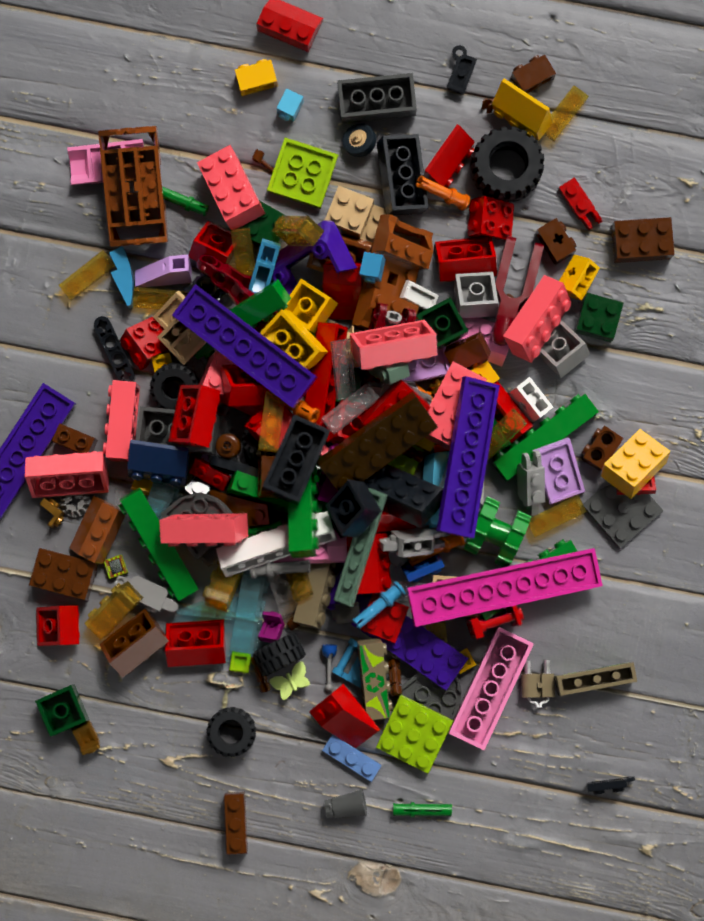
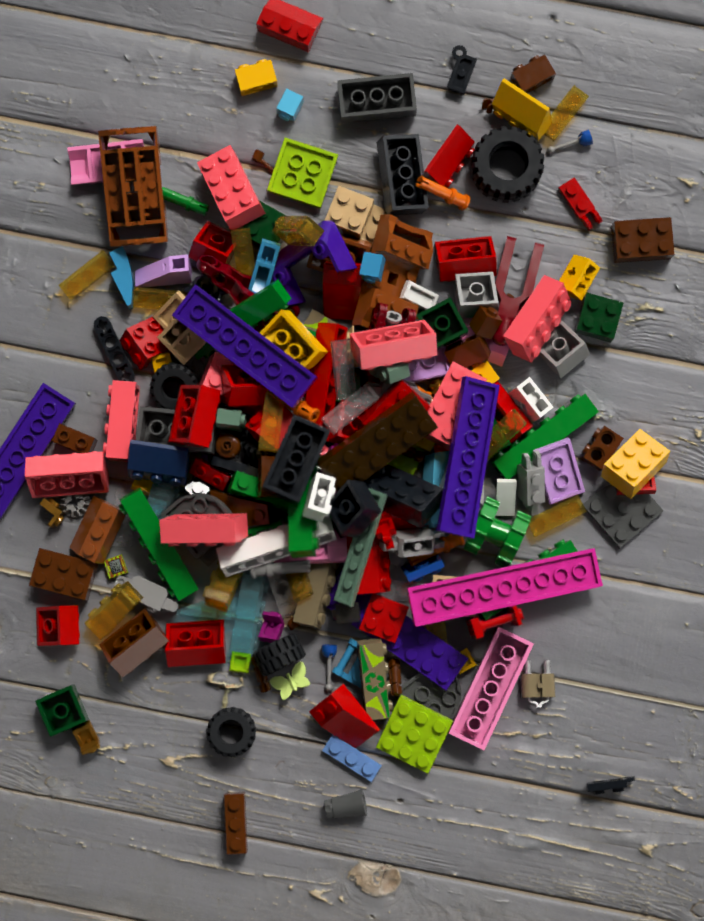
(231, 420): none -> sand green brick
(310, 305): yellow brick -> none
(318, 497): none -> white brick
(359, 140): black wheel -> none
(385, 530): none -> red plate
(386, 599): dark azure pin -> none
(422, 809): green pin -> none
(485, 322): none -> reddish brown brick
(490, 218): red bracket -> none
(506, 496): none -> white tile
(556, 251): reddish brown brick -> none
(584, 139): none -> hinge
(595, 678): dark tan brick -> none

